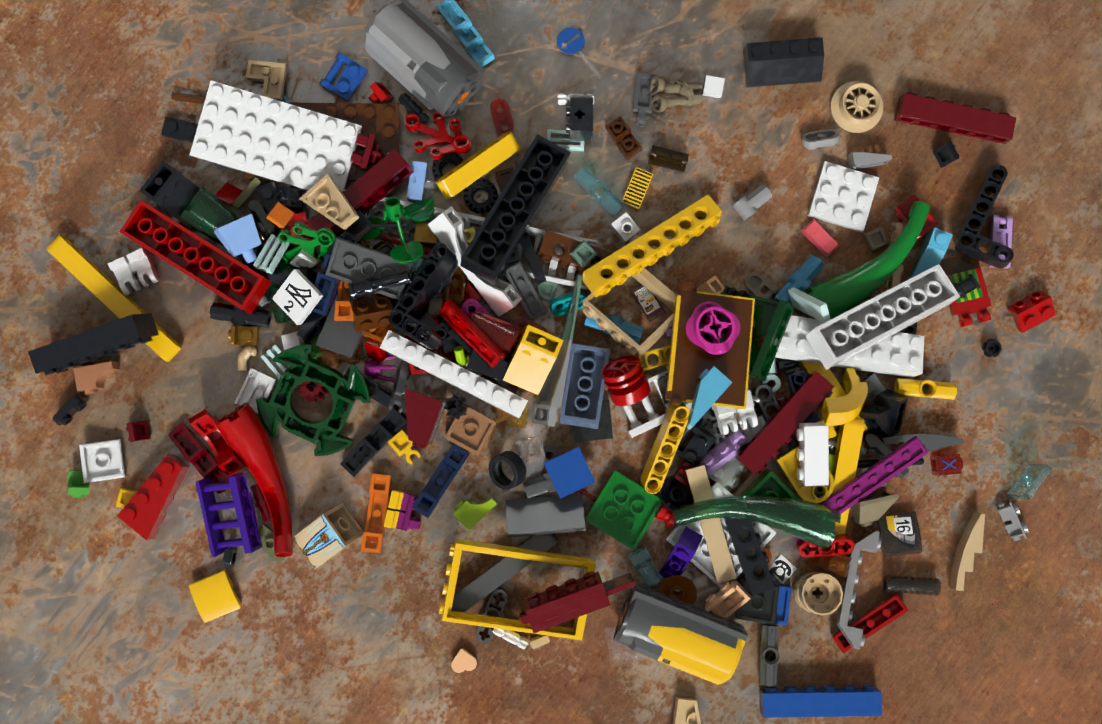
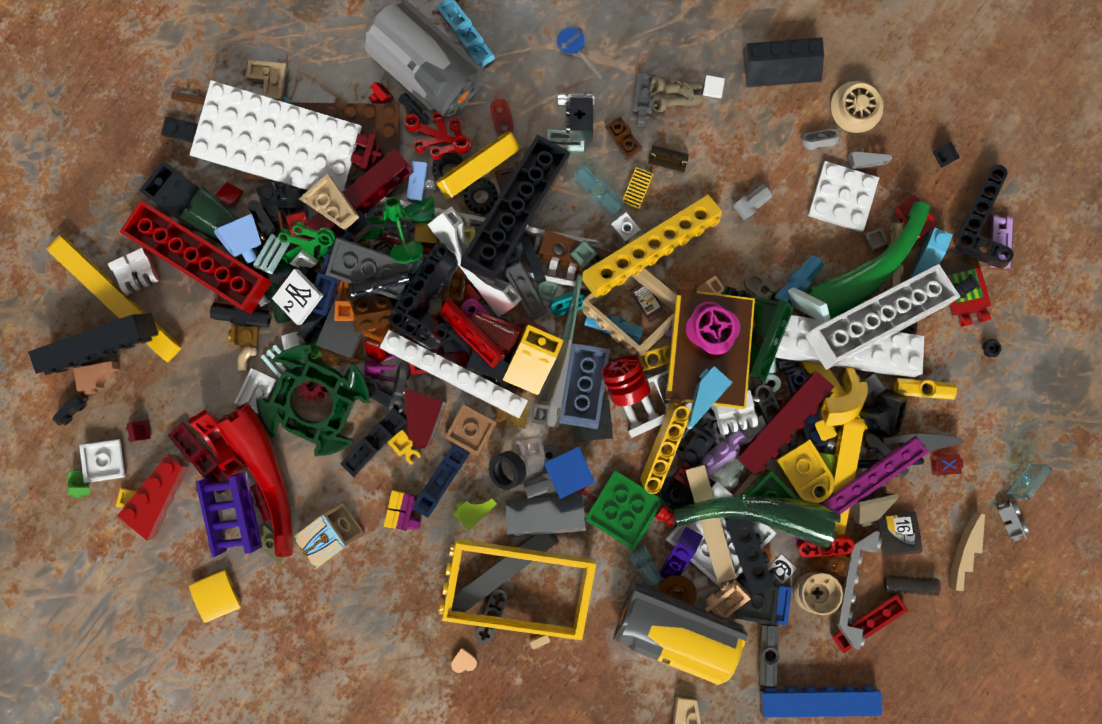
(229, 557): black tile -> none
(247, 193): olive tile -> none
(280, 215): orange tile -> none
(348, 81): blue plate -> none
(376, 514): orange slope -> none
(456, 406): black gear -> none
(460, 356): lime arm -> none
(512, 637): white axle -> none
(571, 600): dark red piece -> none
(813, 454): white brick -> none
(820, 238): coral tile -> none
(955, 118): dark red brick -> none
(1032, 310): red bracket -> none

